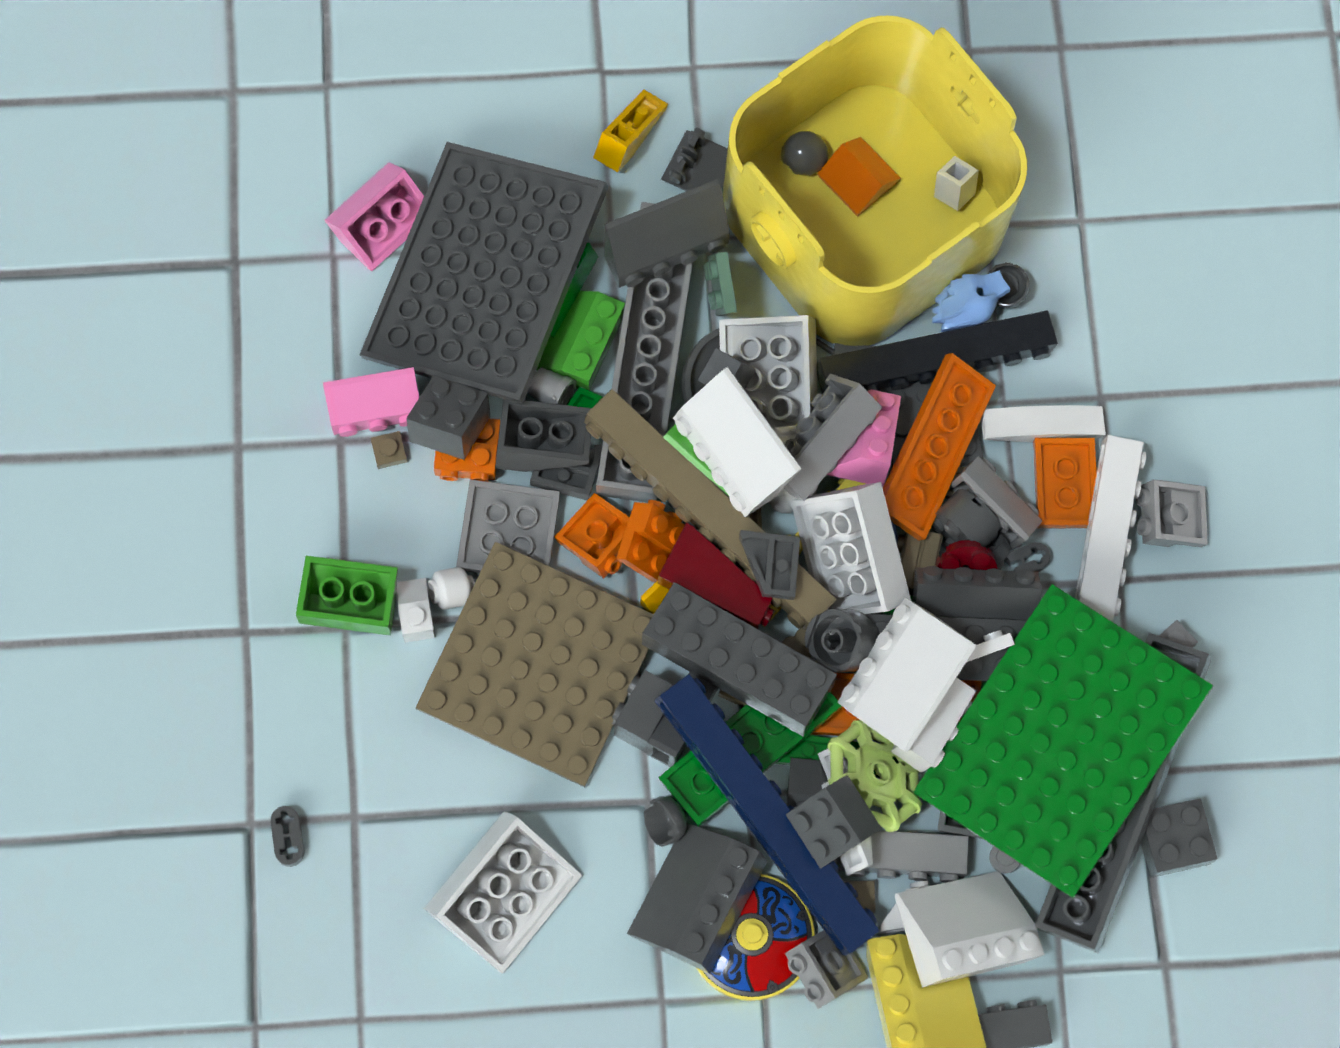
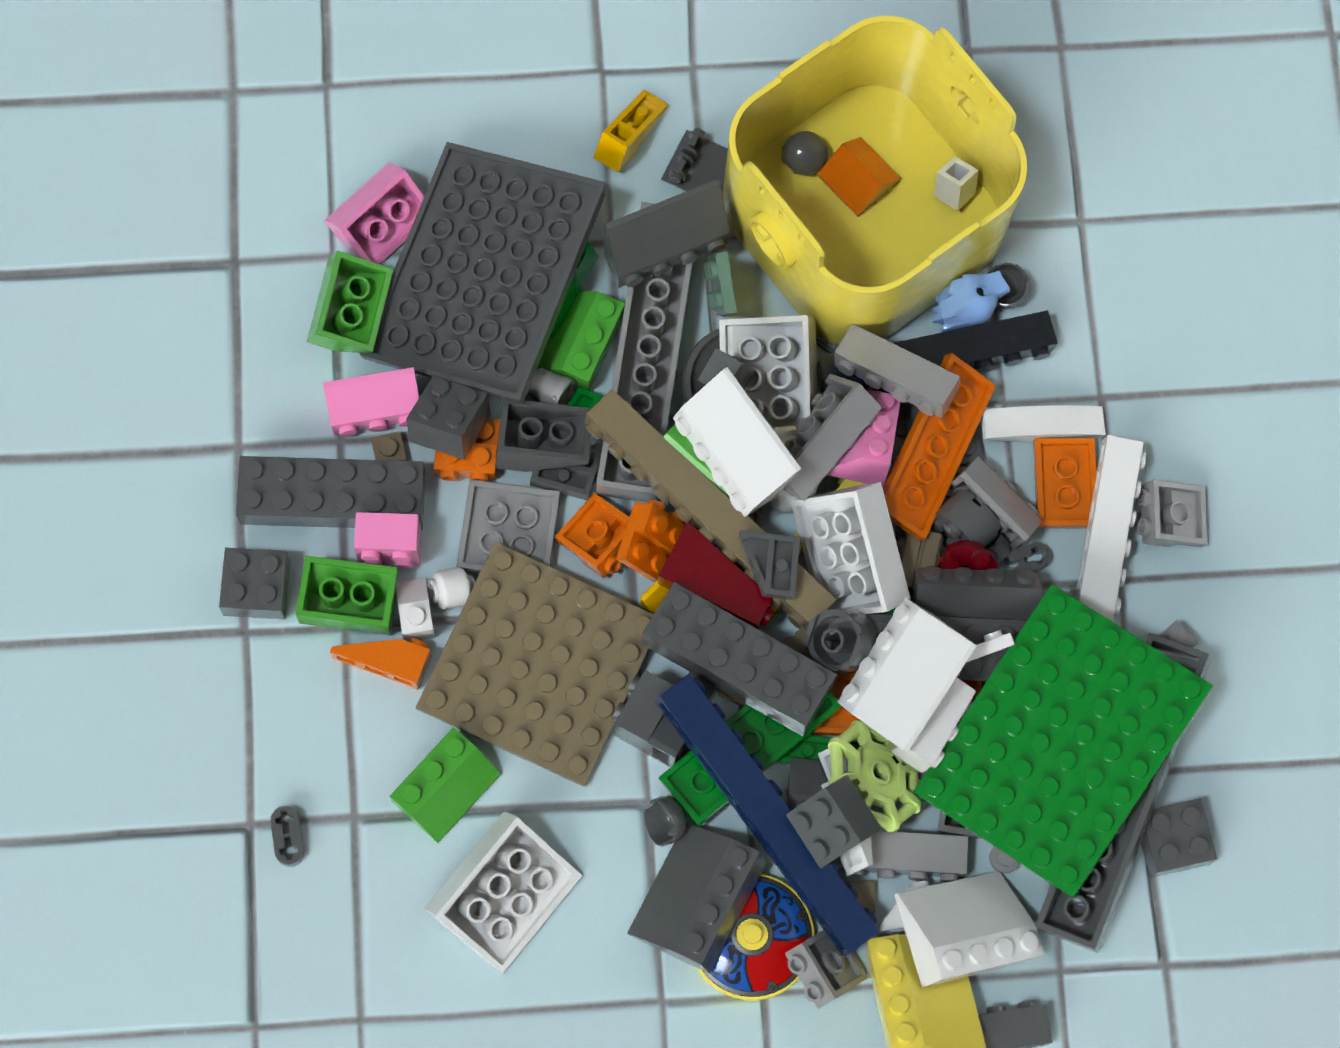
(254, 583): none -> dark grey brick
(326, 490): none -> dark grey brick
(350, 304): none -> bright green slope
(388, 539): none -> bright pink brick
(391, 659): none -> orange slope
(445, 785): none -> bright green slope
(896, 371): none -> light grey brick

